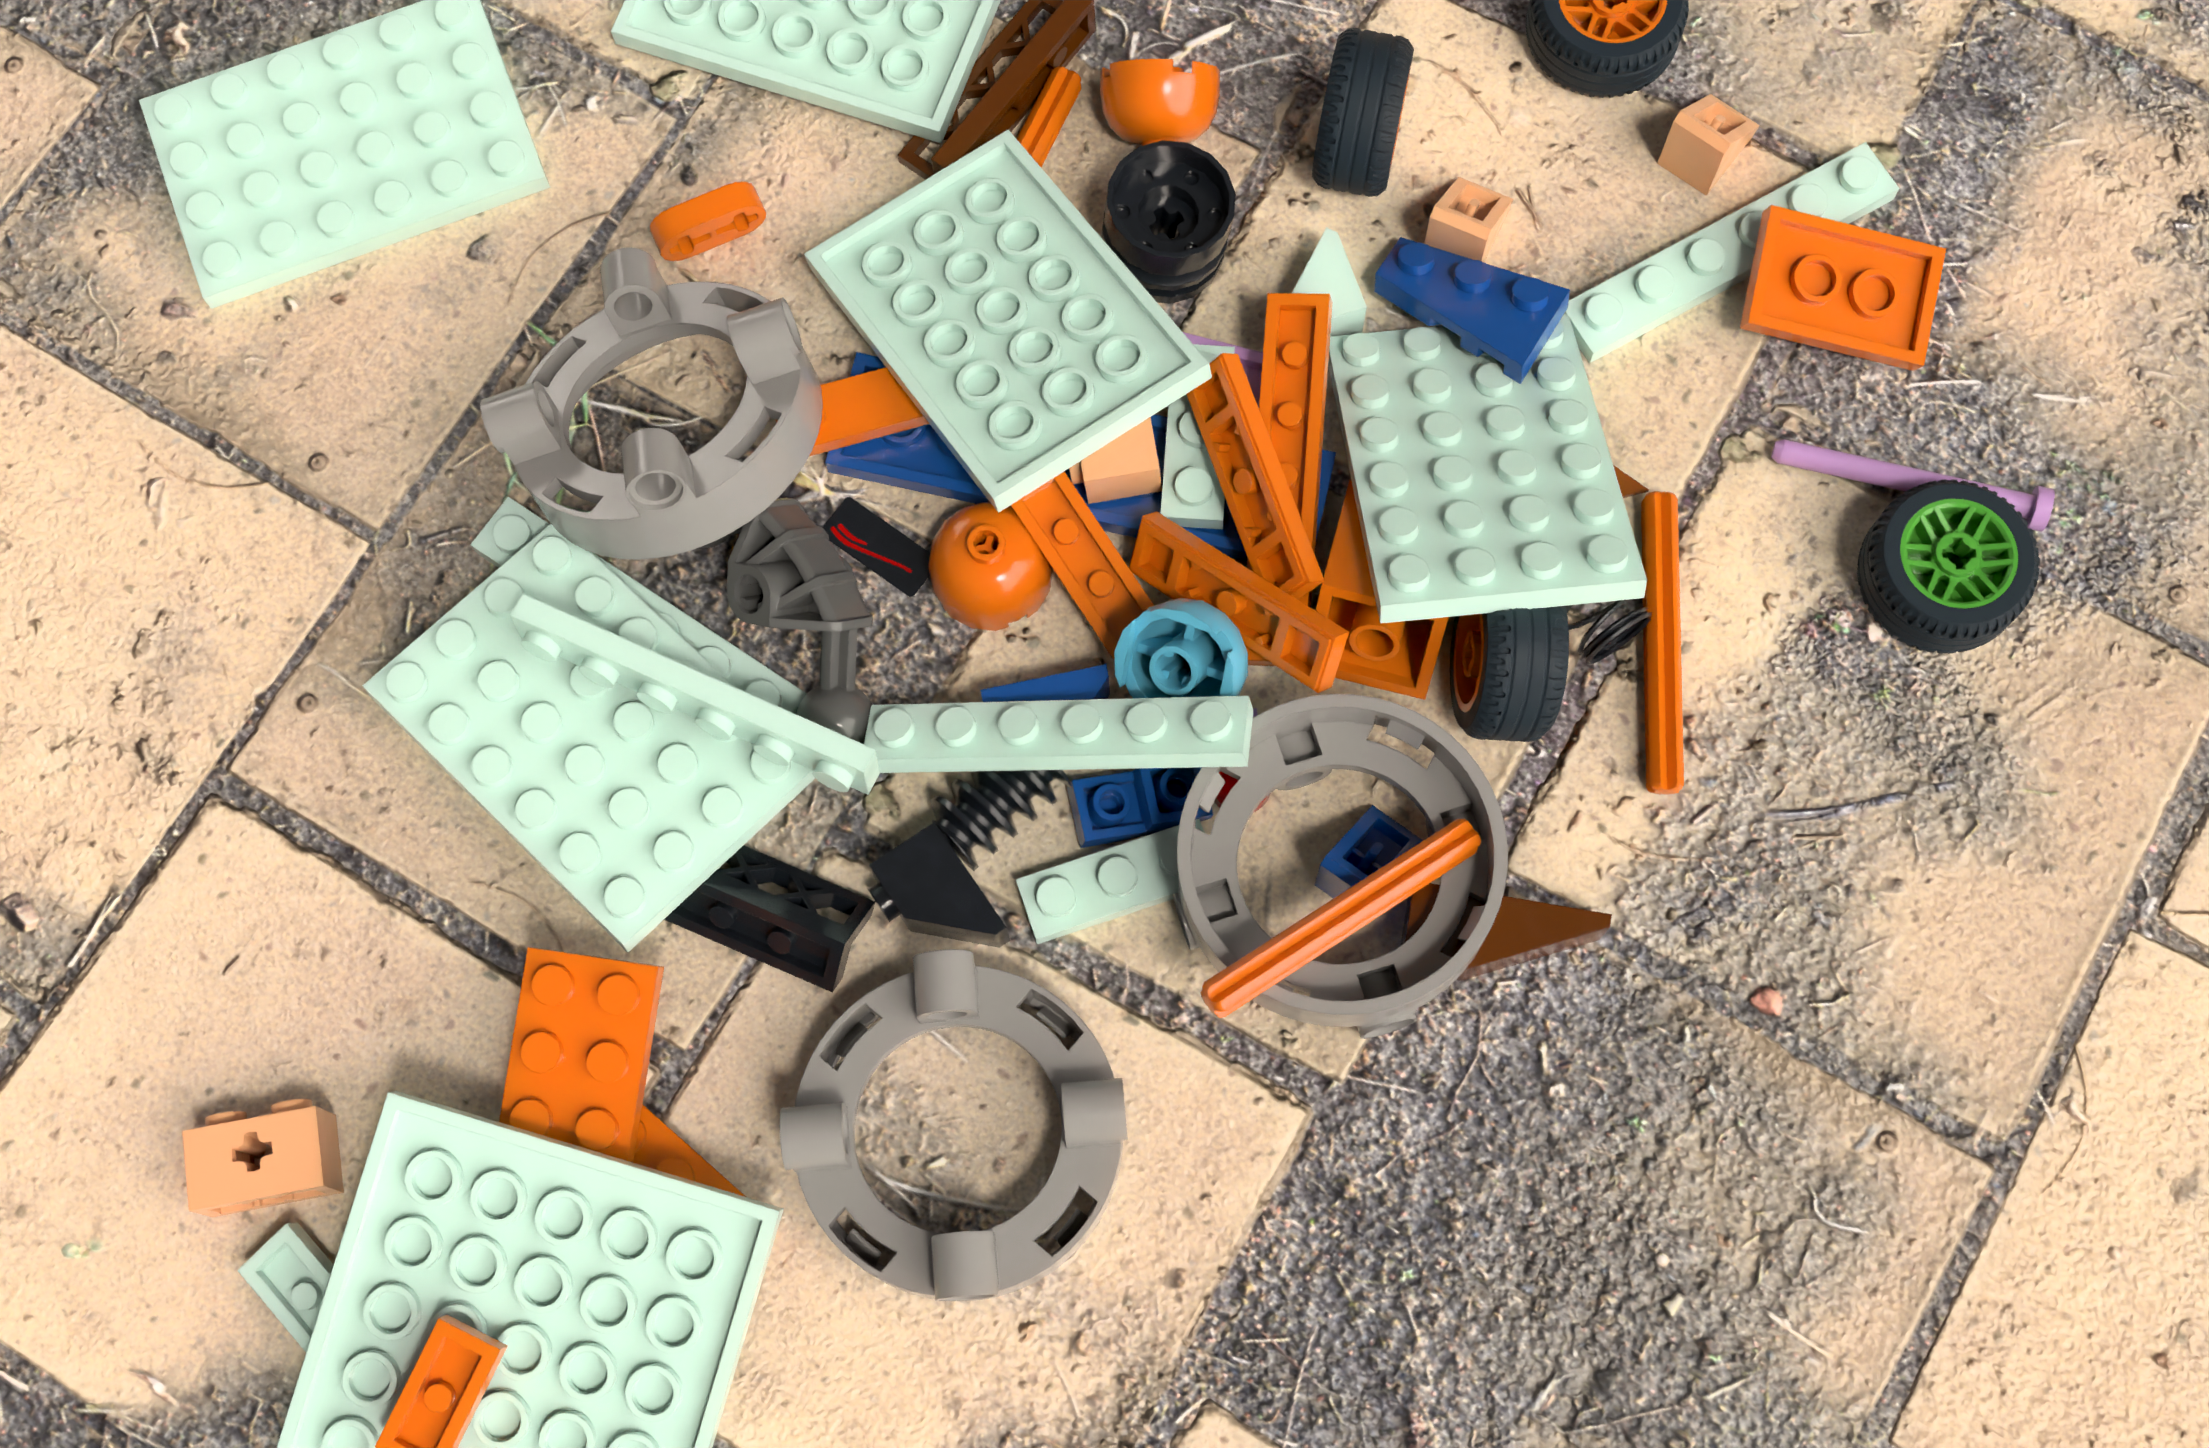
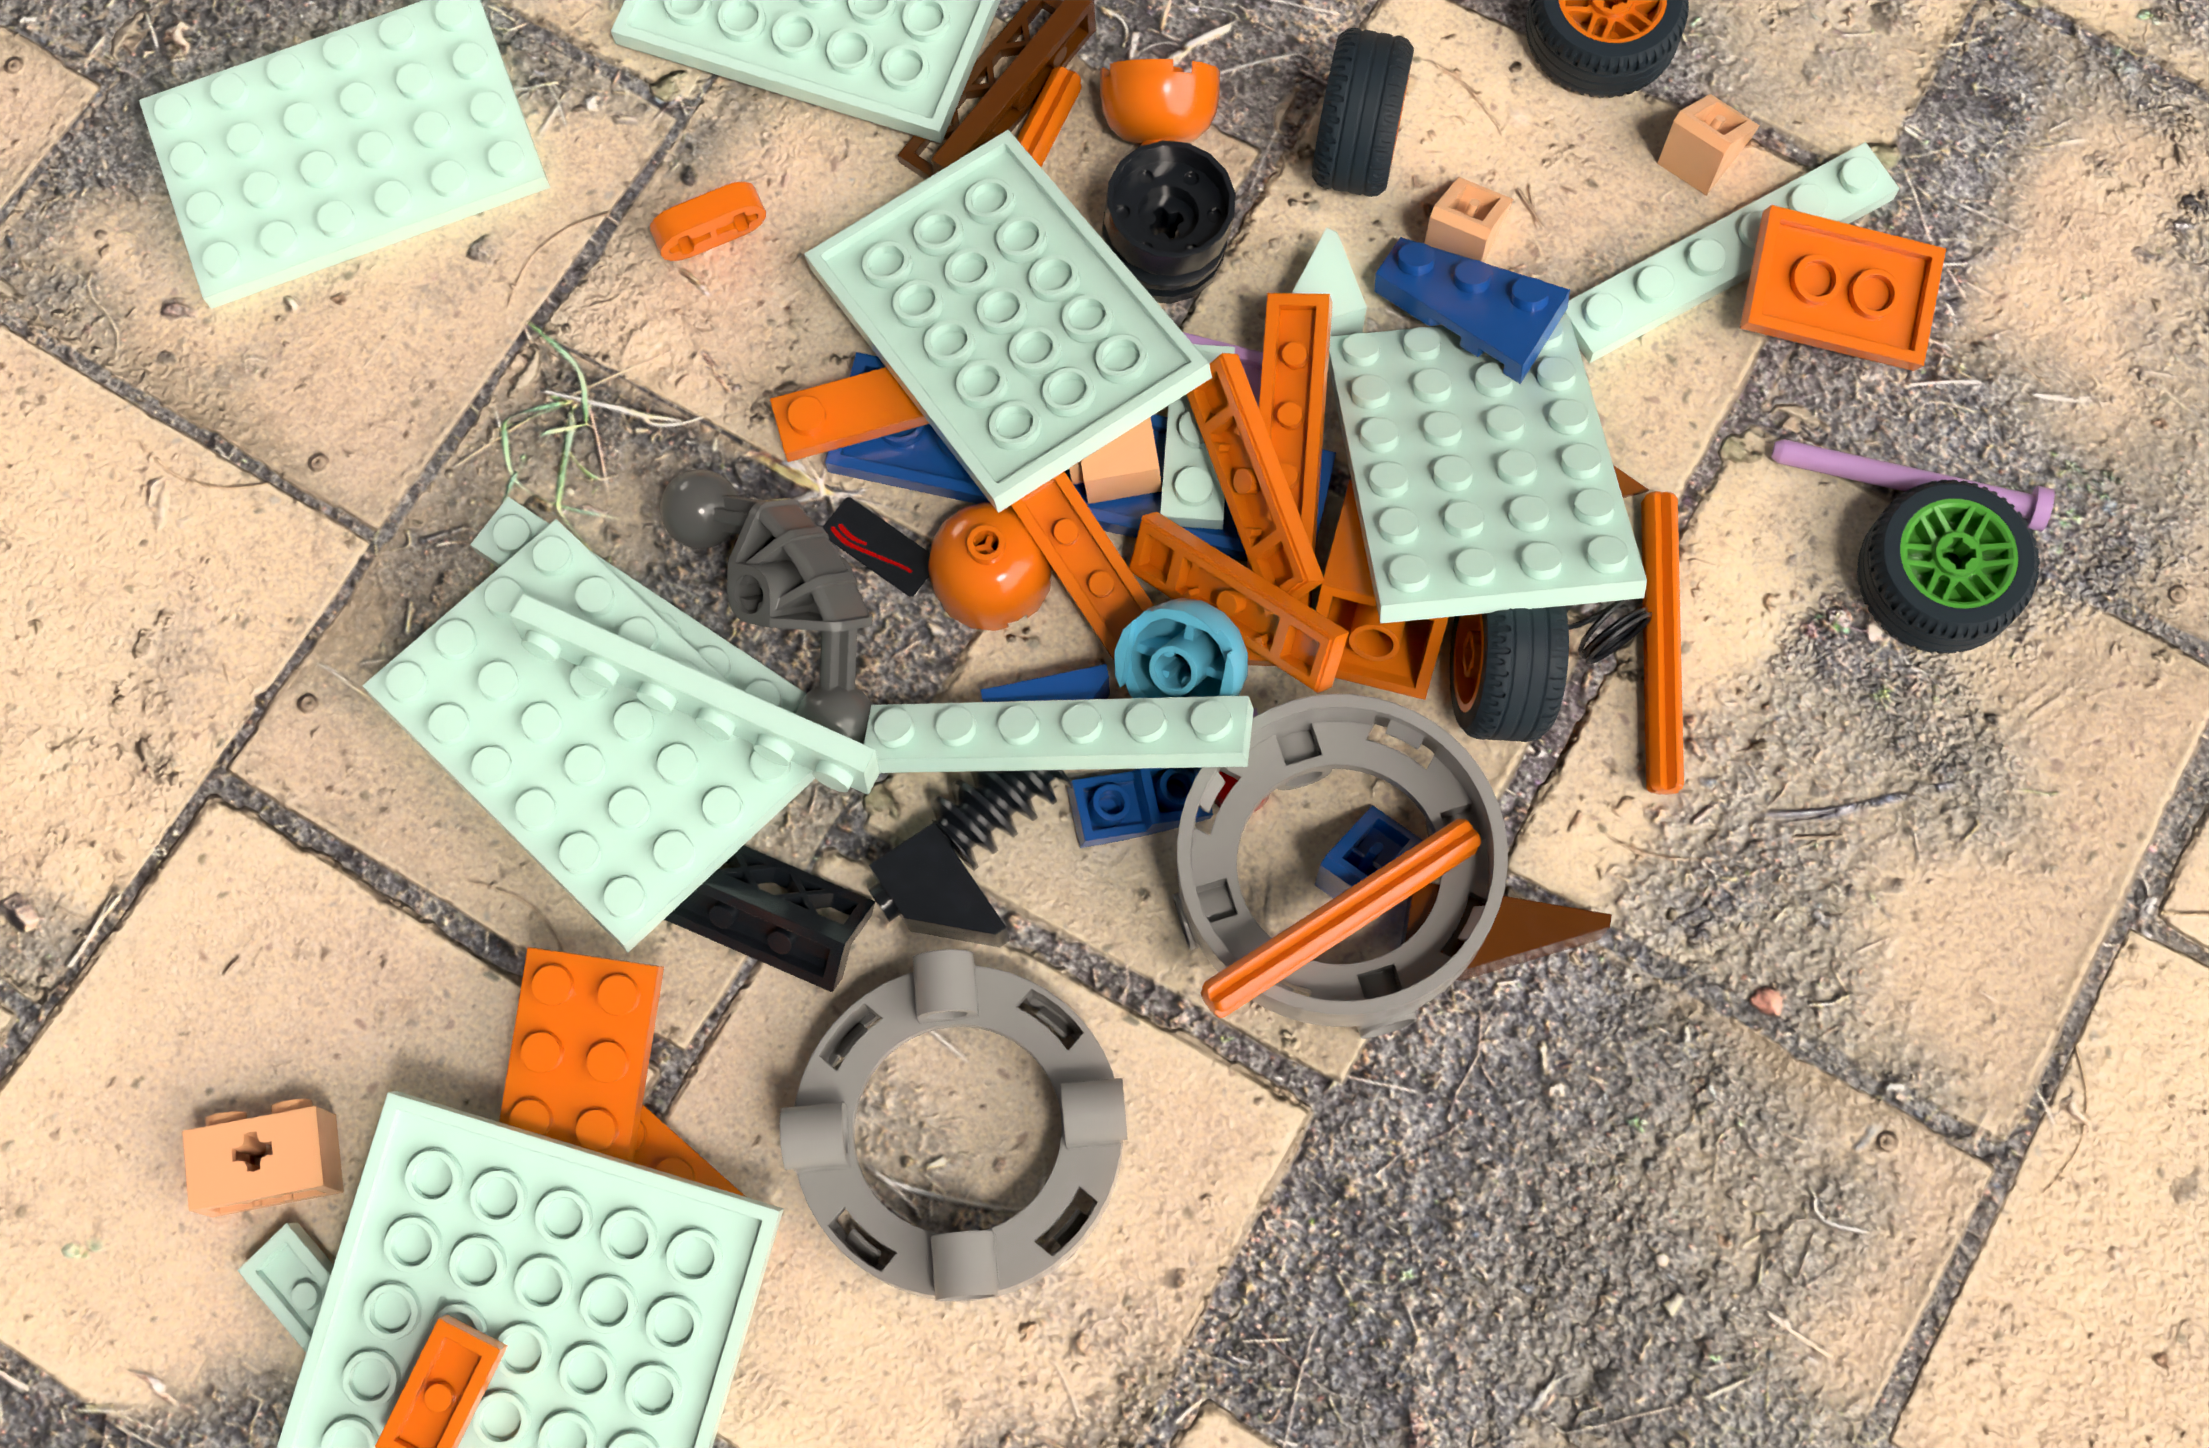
(664, 497): light grey piece -> none
(1102, 885): light aqua plate -> none

